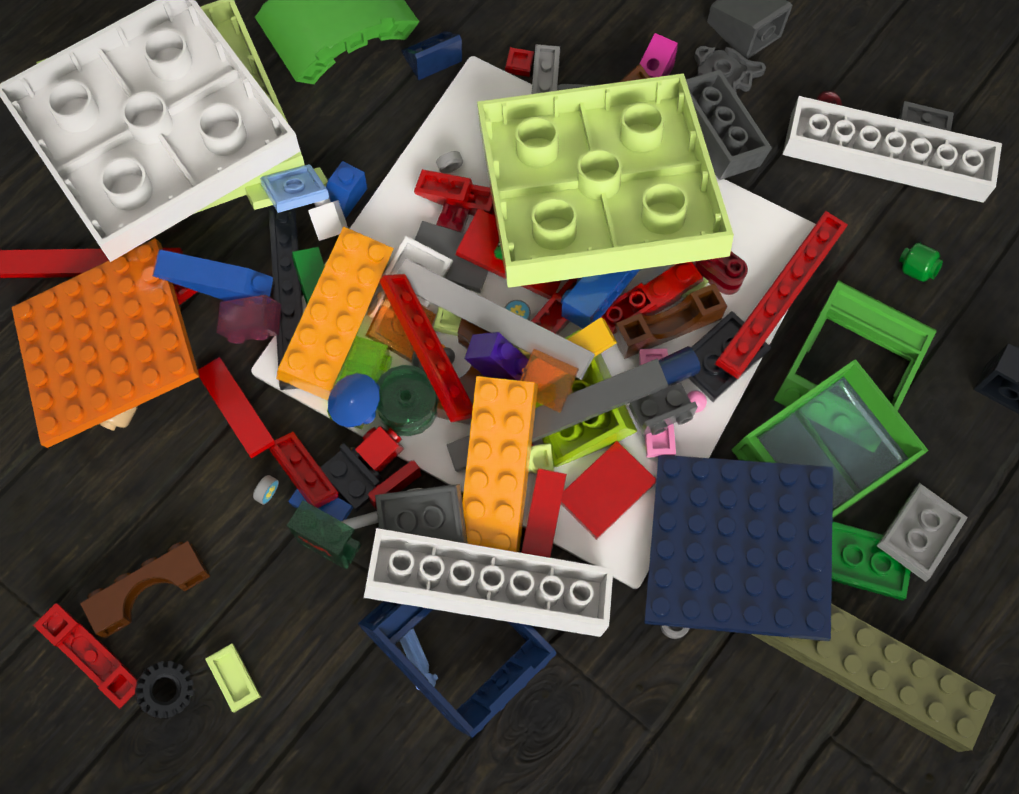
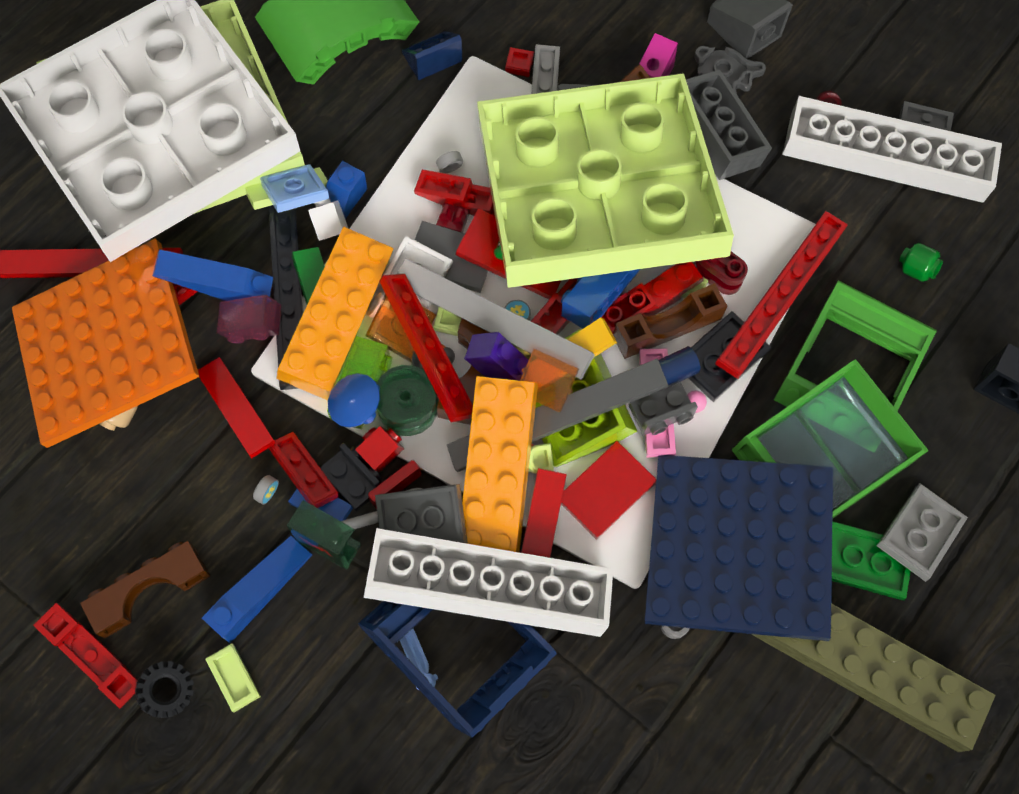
(256, 589): none -> blue slope

